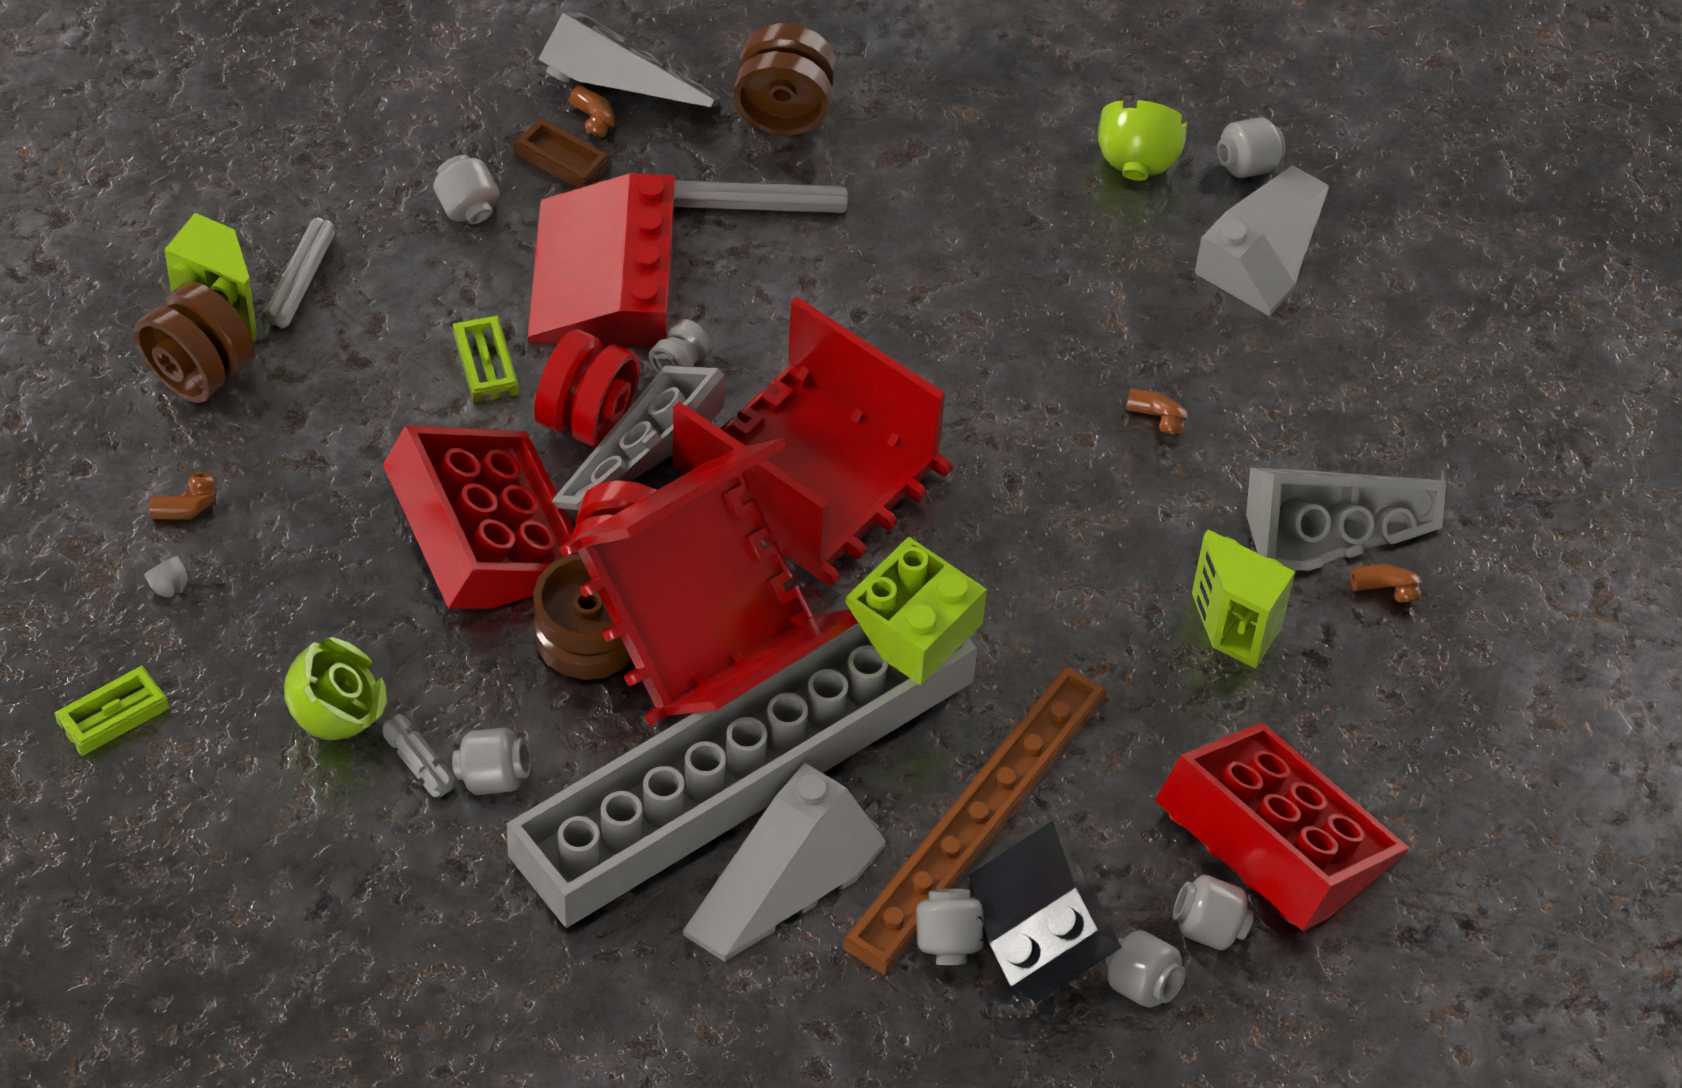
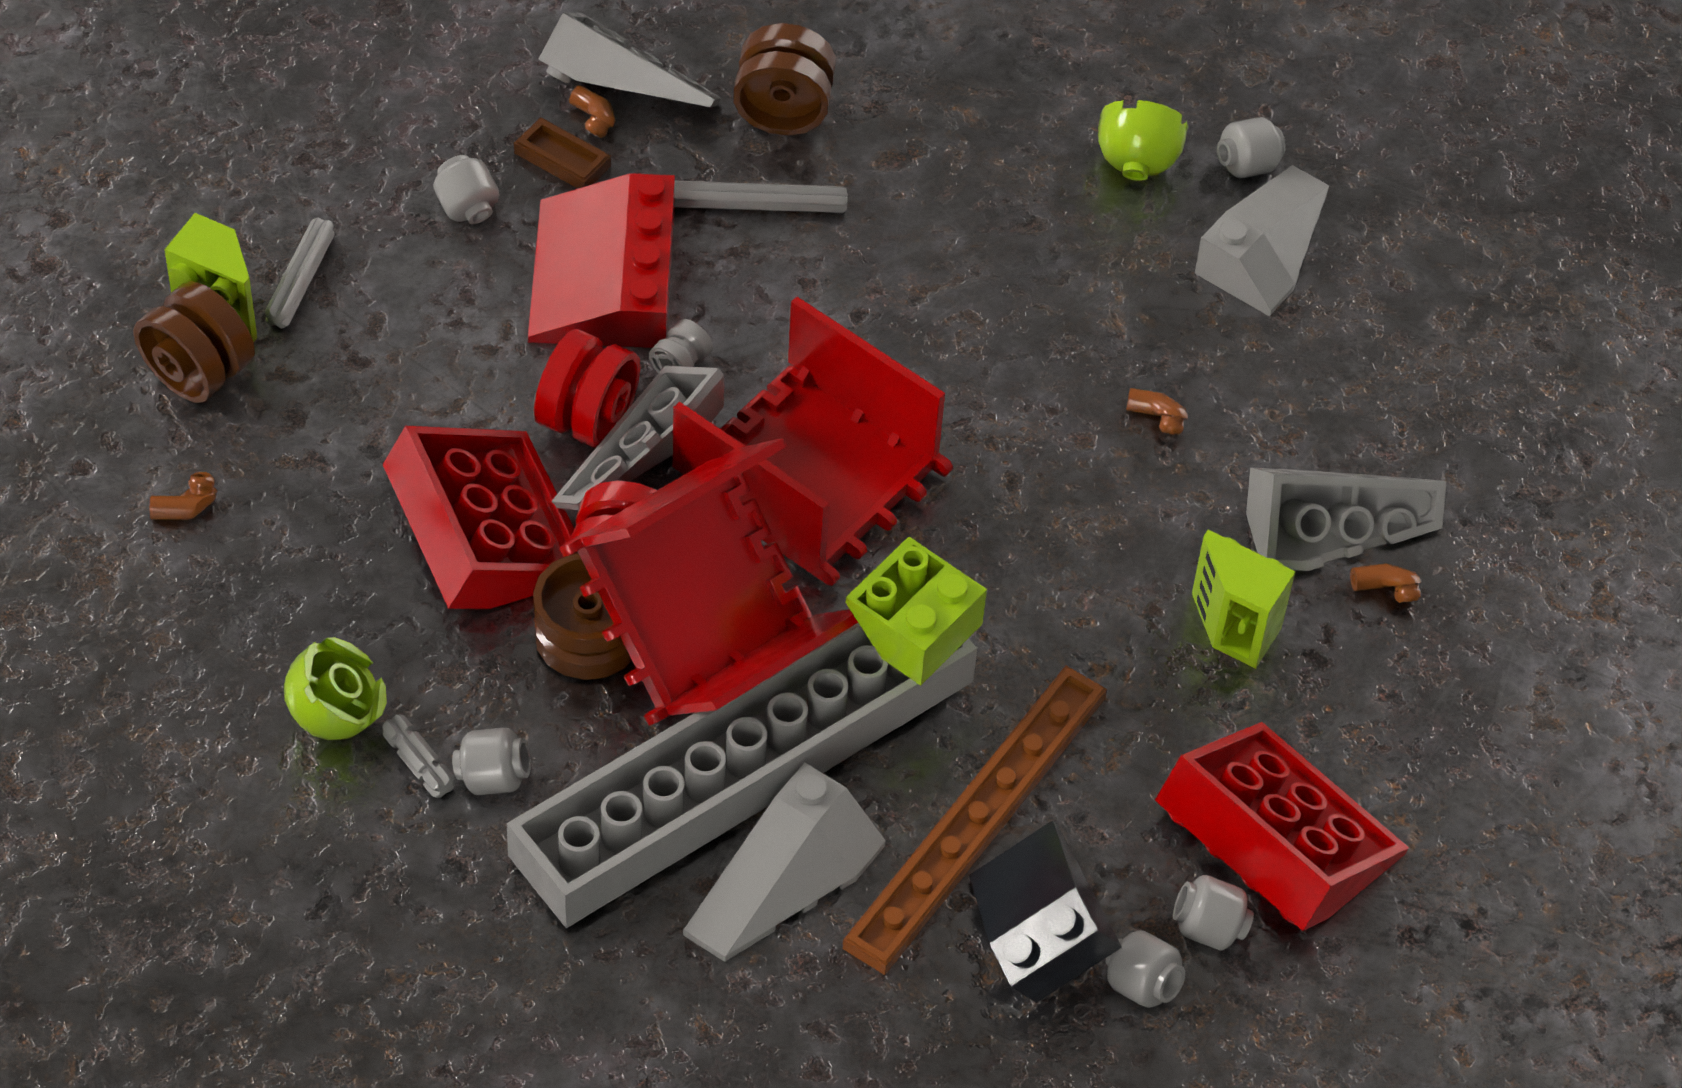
(116, 714): lime tile -> none
(167, 577): light grey hinge -> none
(492, 385): lime tile -> none
(950, 925): light grey head -> none

